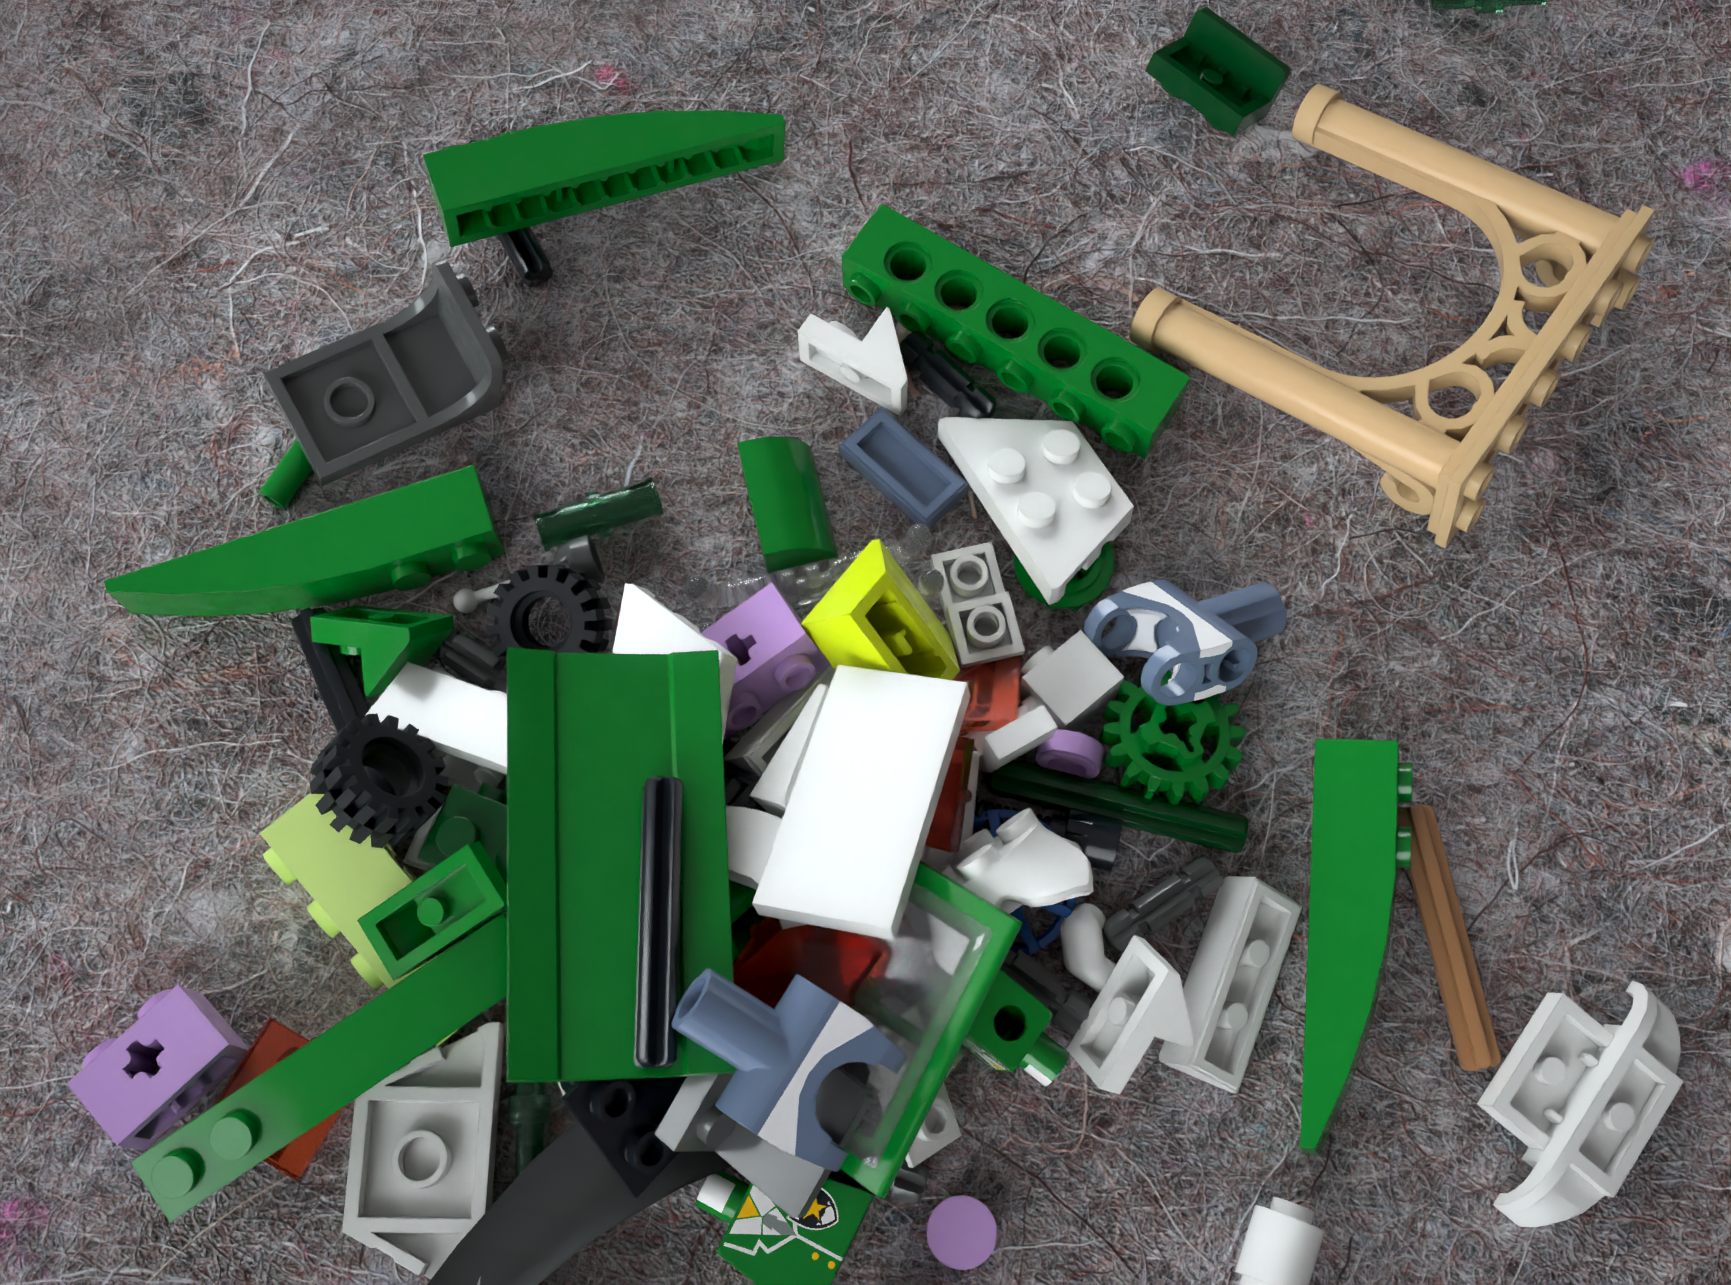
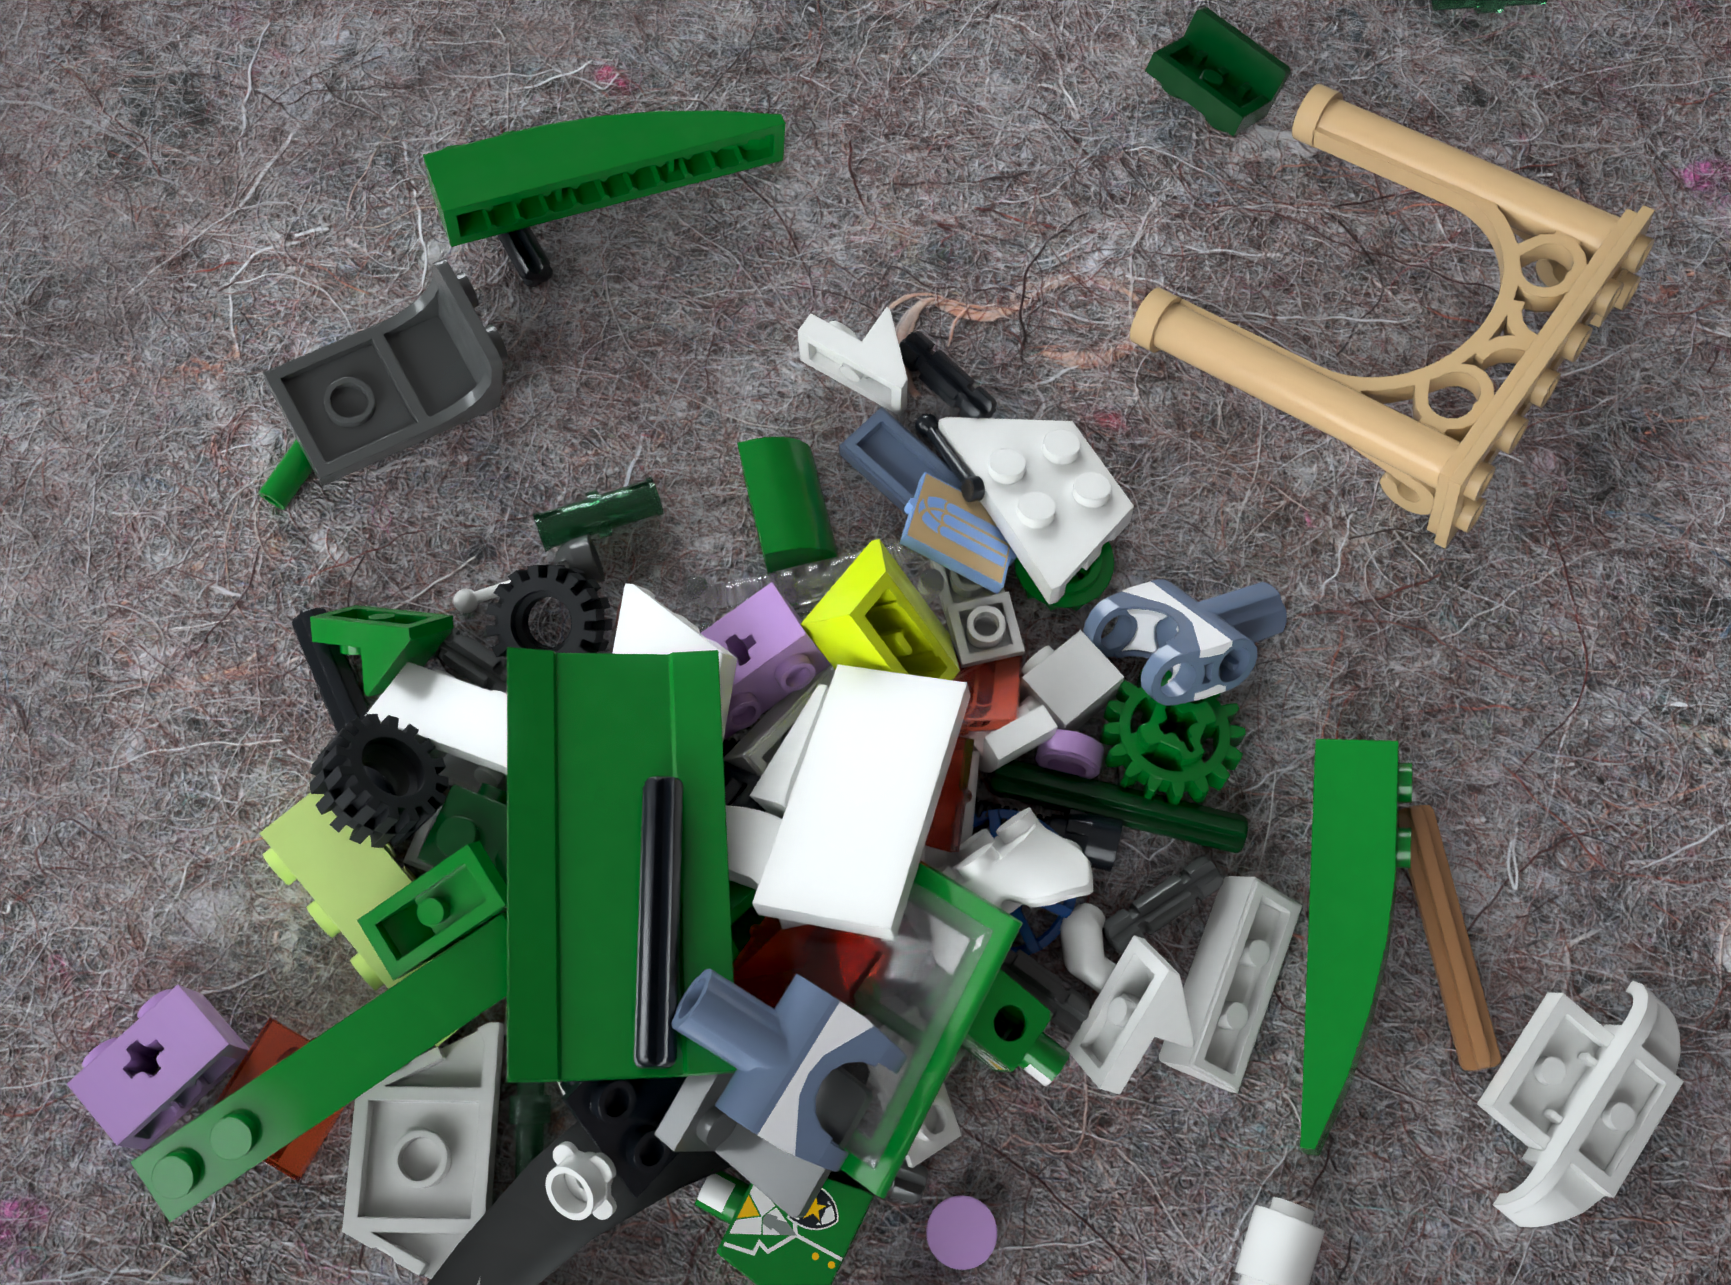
(328, 556): green slope -> none
(581, 1183): none -> white plate
(956, 534): none -> piece
(972, 486): none -> black hinge
(998, 302): green brick -> none

